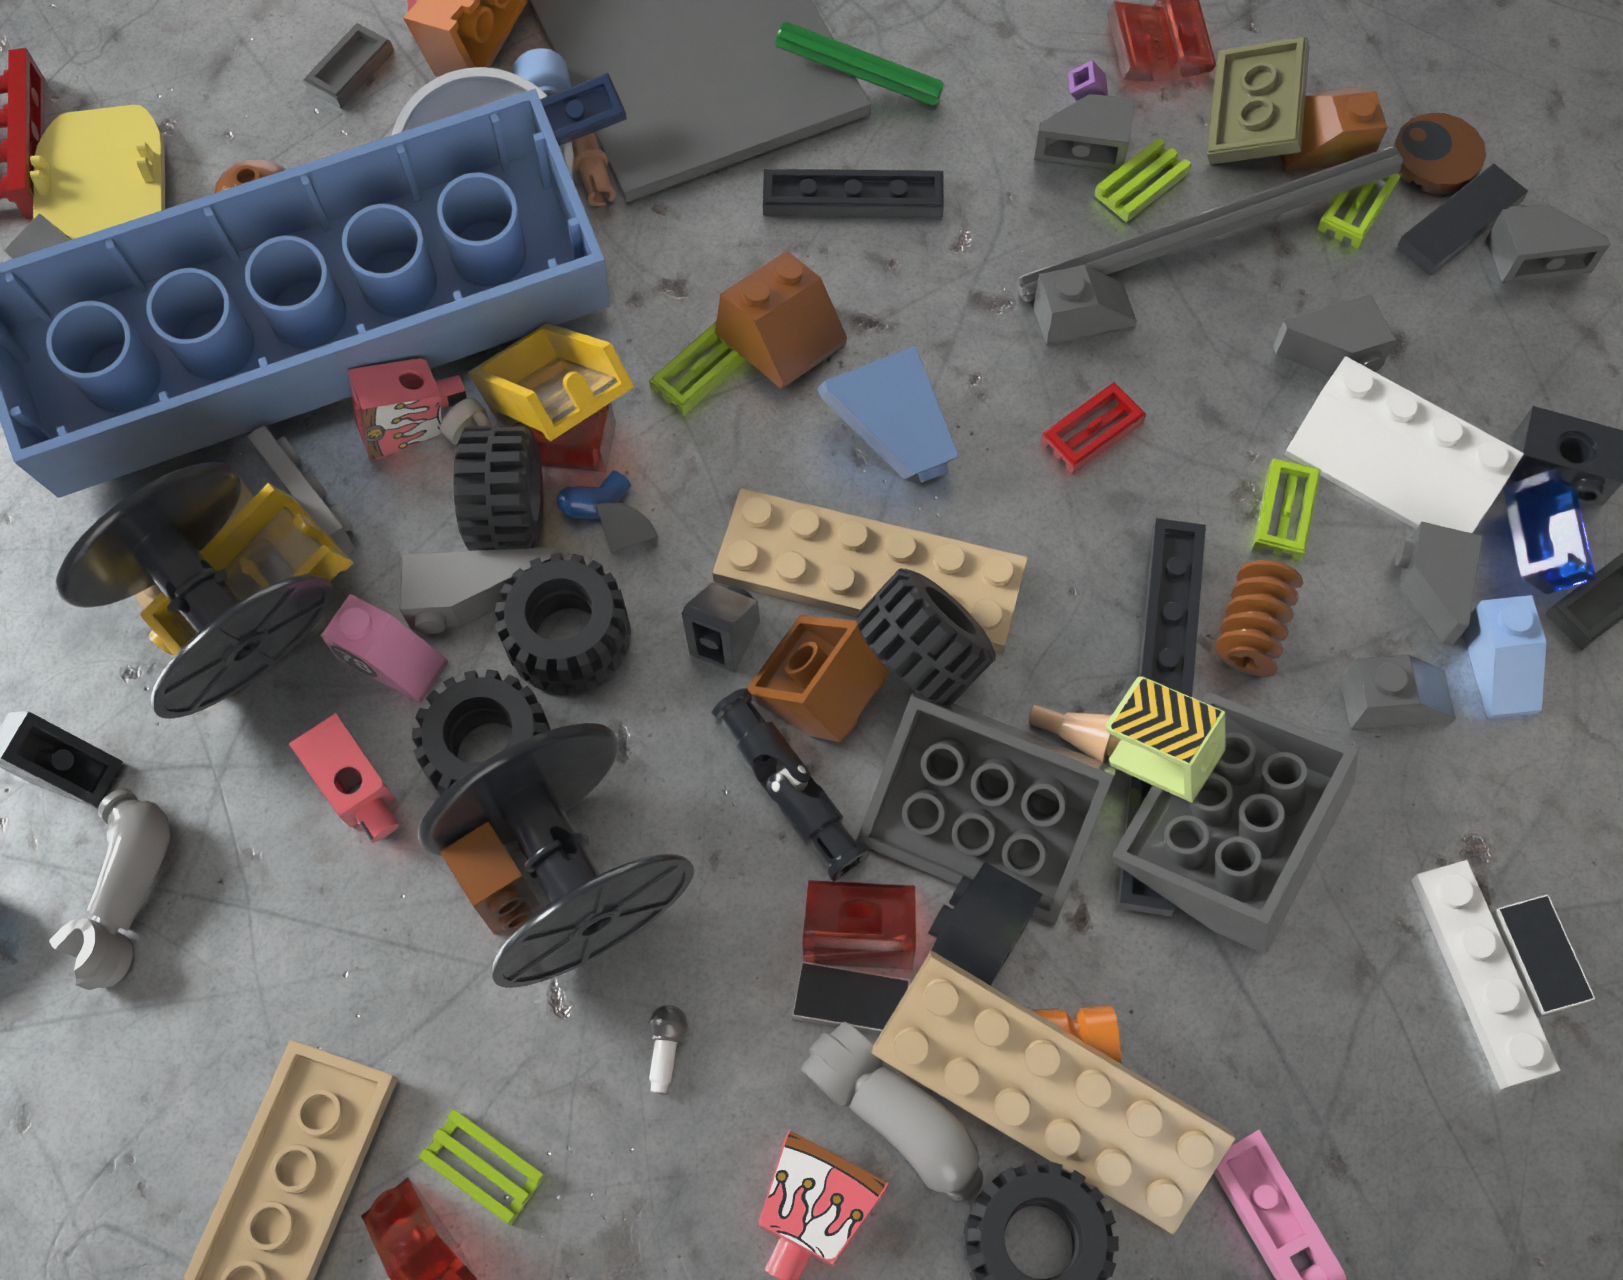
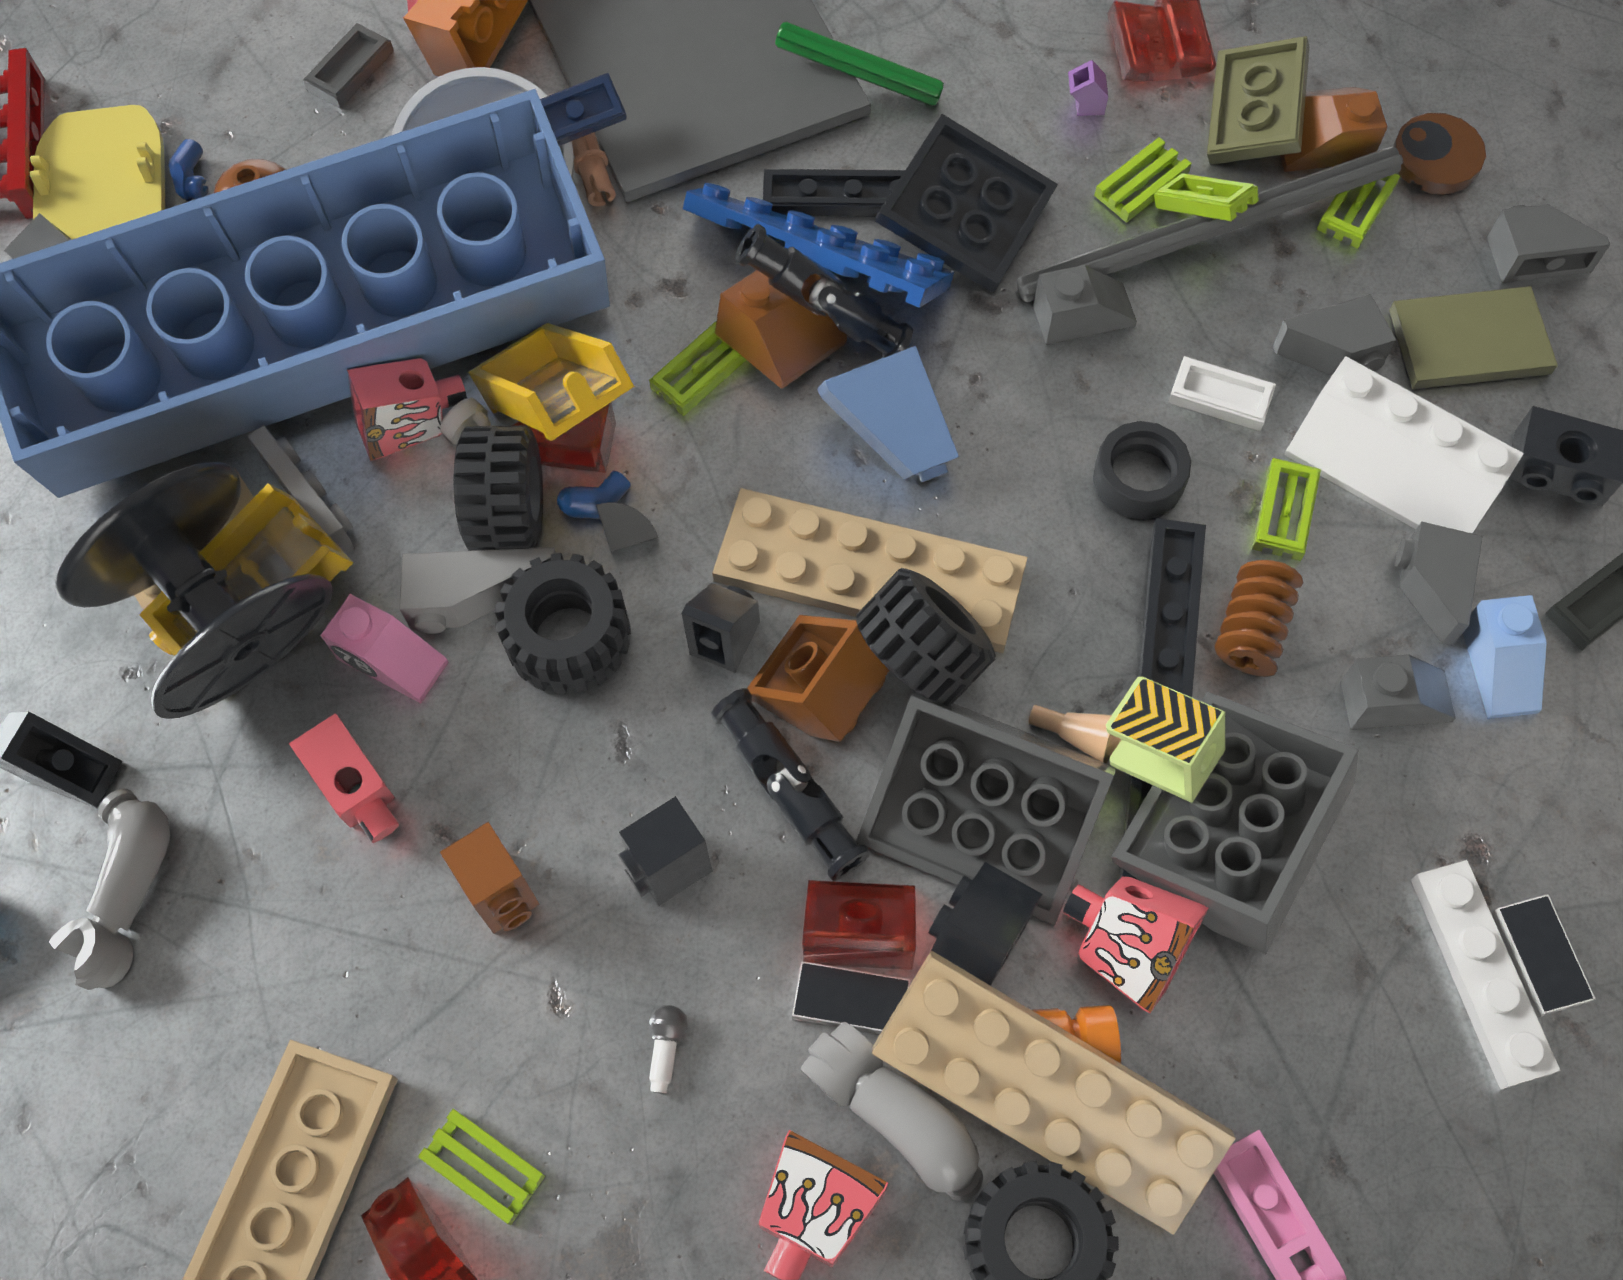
(182, 173): none -> blue arm
(464, 708): black tyre -> none
(525, 801): black piece -> none
(543, 69): light blue head -> none
(664, 852): none -> black brick
(832, 249): none -> blue wing
(851, 311): none -> black piece
(966, 203): none -> black plate
(1065, 450): red tile -> none
(1088, 133): dark grey slope -> none
(1135, 936): none -> torso
(1149, 438): none -> black tyre
(1206, 196): none -> lime tile
(1222, 393): none -> white tile
(1461, 218): black tile -> none
(1472, 337): none -> olive tile
(1549, 532): clear blue panel -> none

